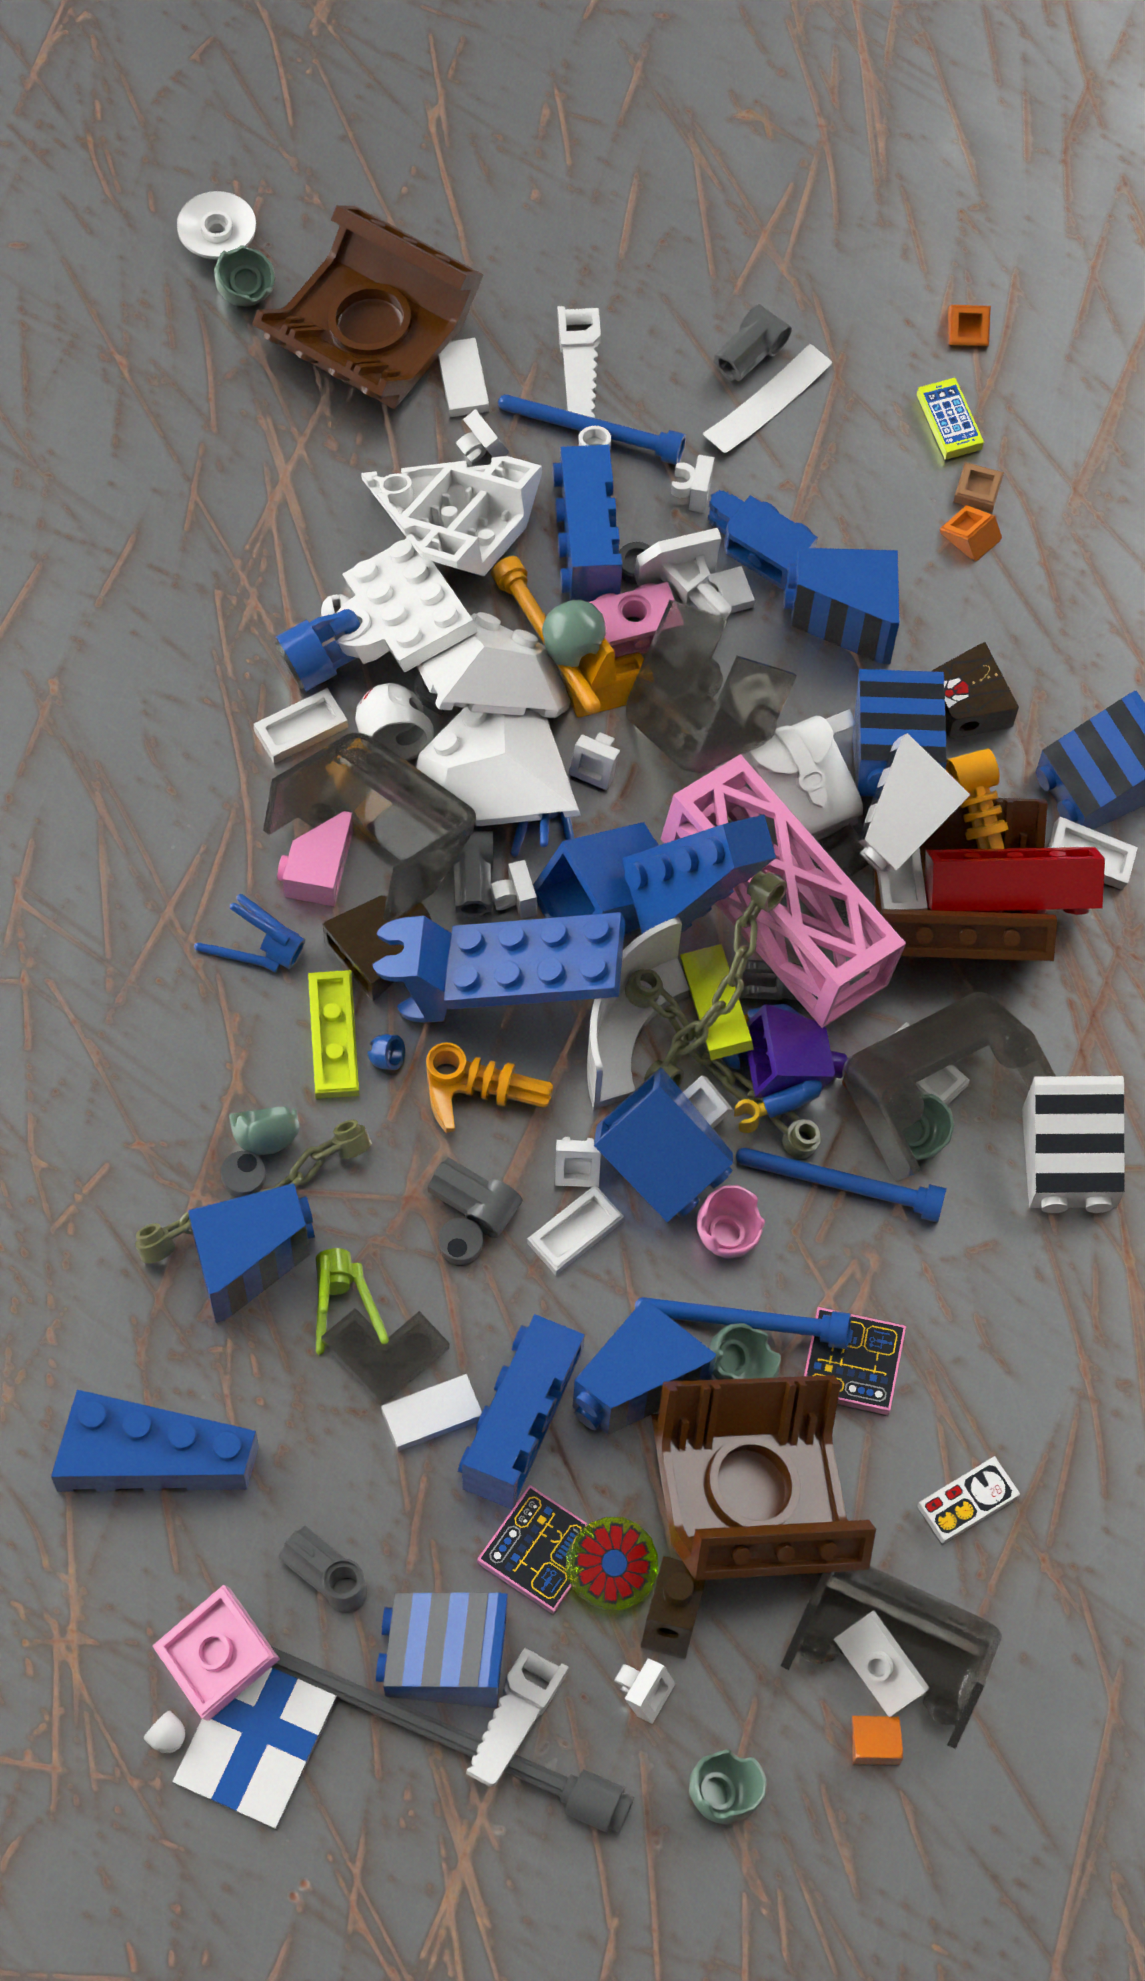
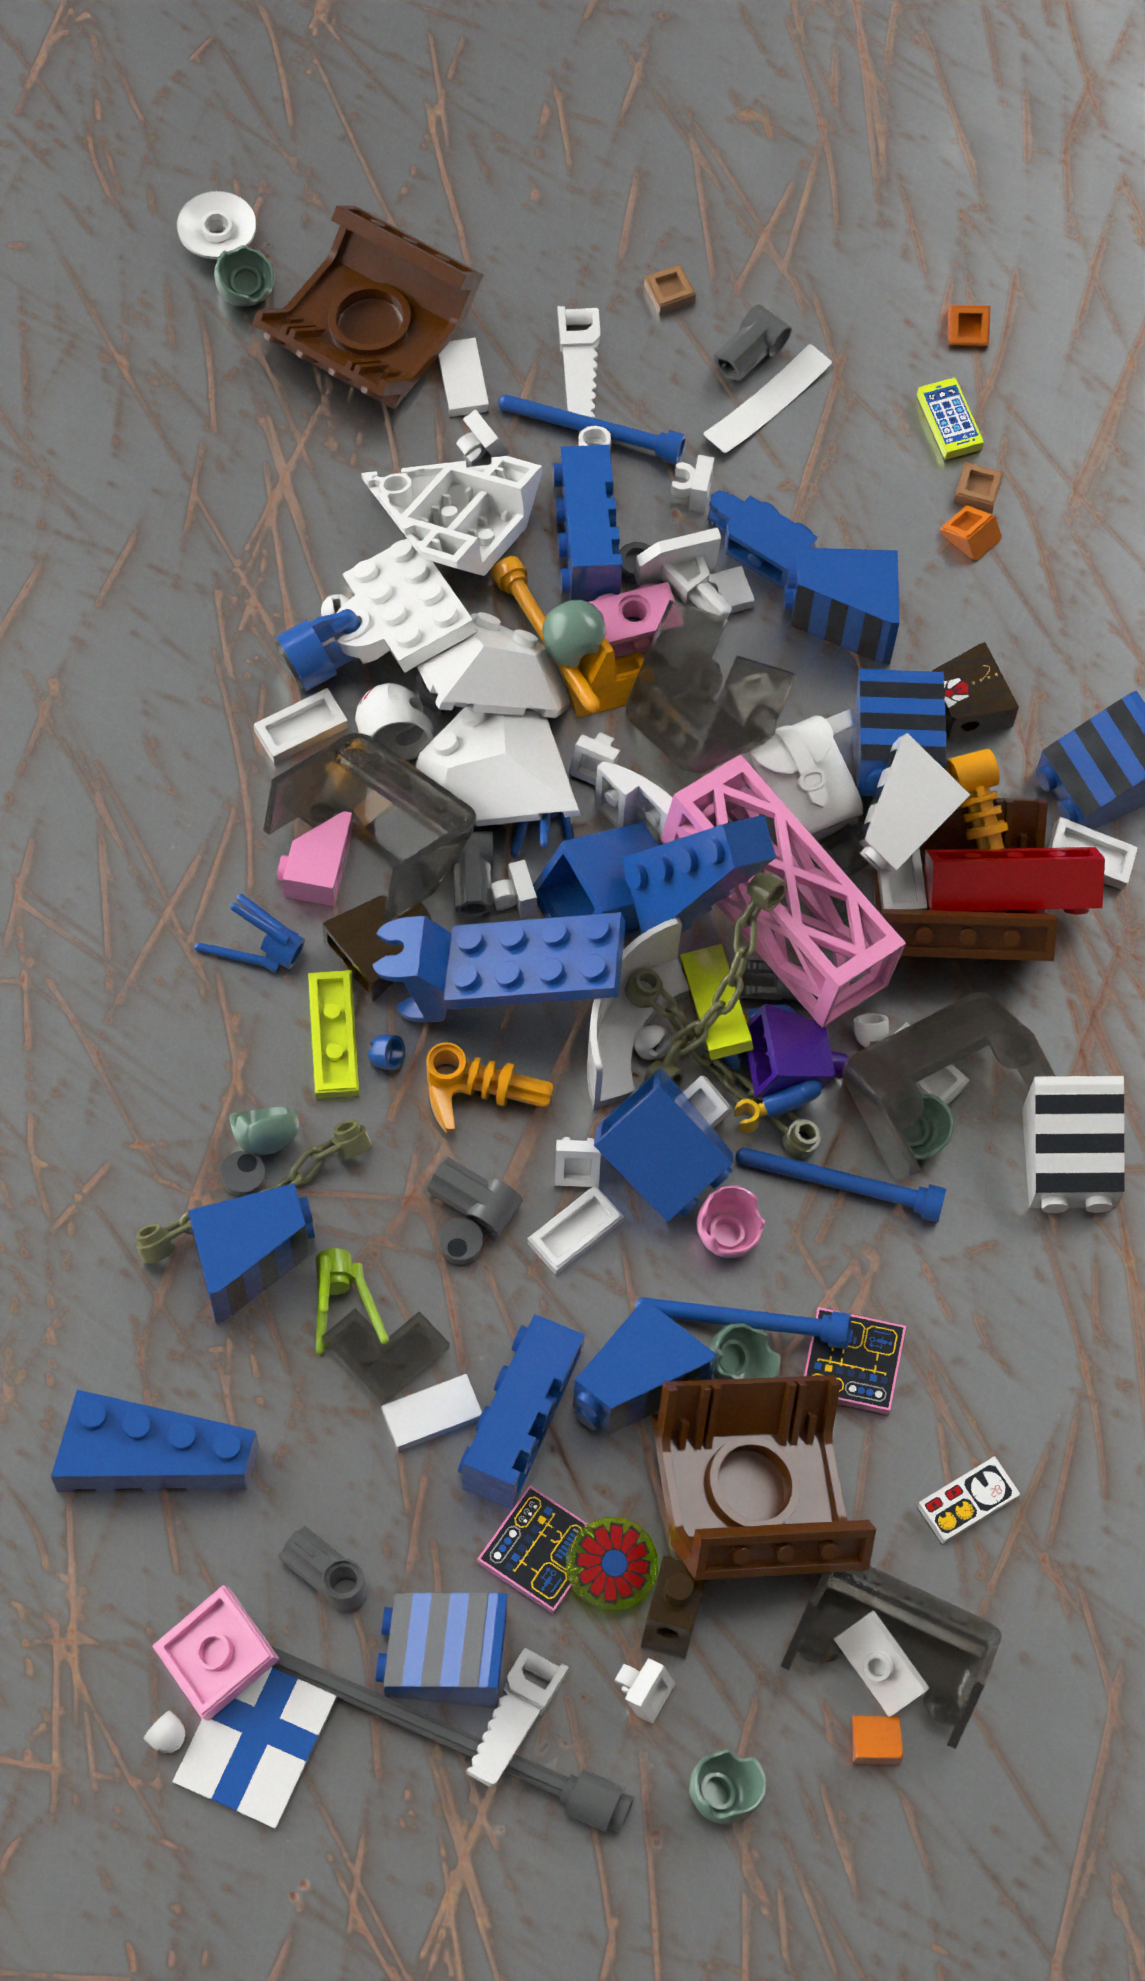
(631, 799): none -> white slope
(648, 1037): none -> white hinge
(669, 289): none -> medium nougat tile
(870, 1028): none -> white hinge

